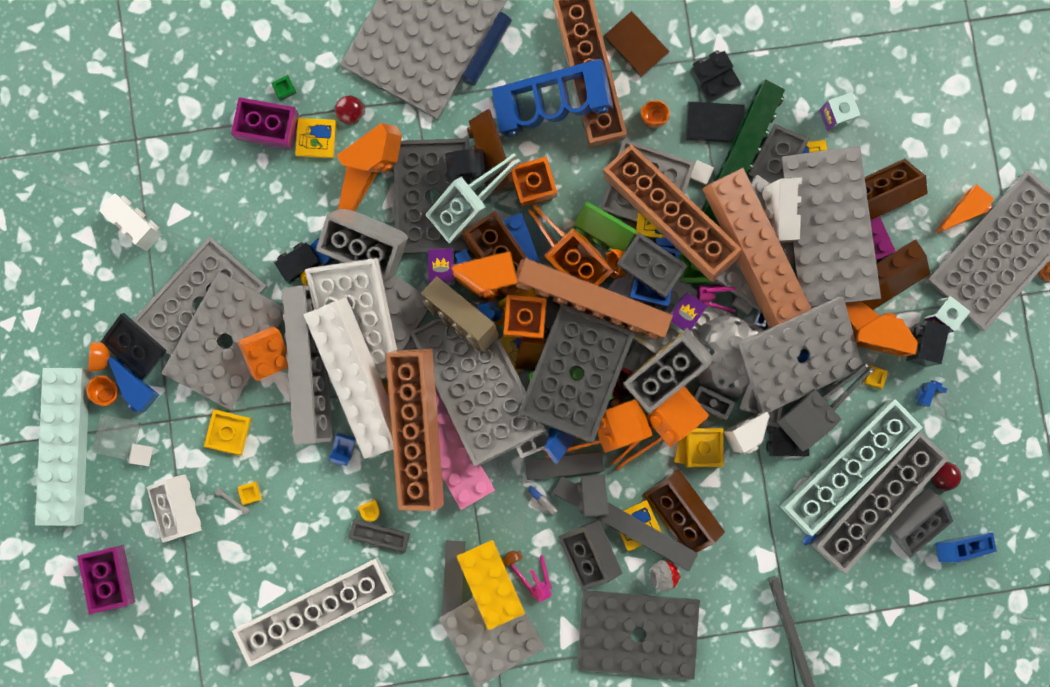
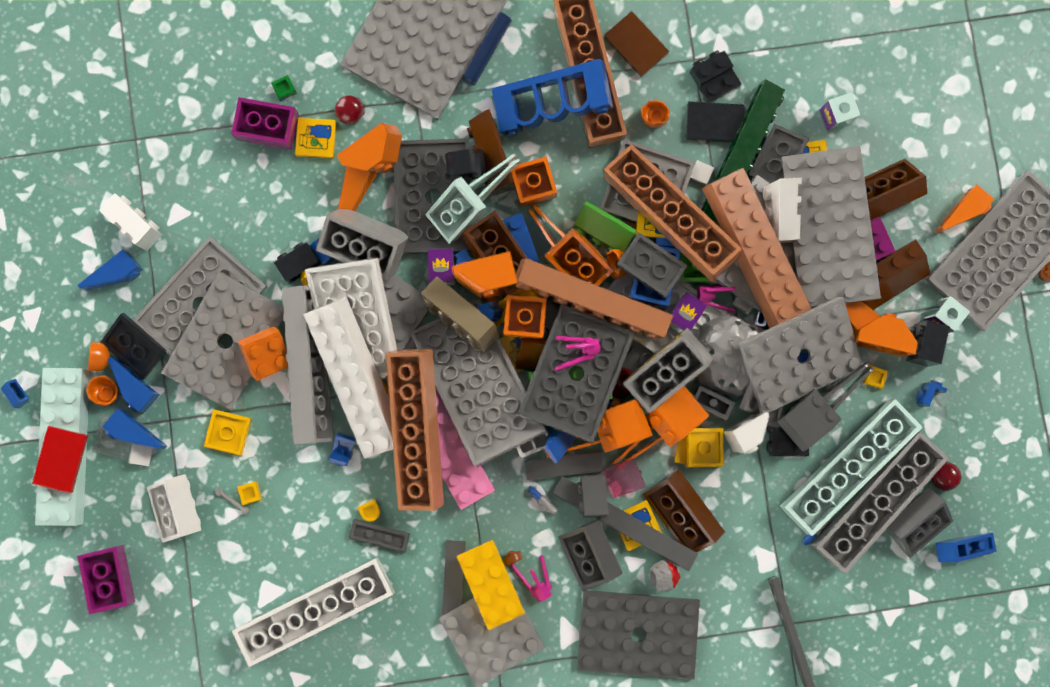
(11, 395): none -> blue piece
(60, 459): none -> red tile
(116, 270): none -> blue slope
(127, 428): none -> blue slope
(589, 347): none -> dark pink plant
(624, 477): none -> clear pink piece

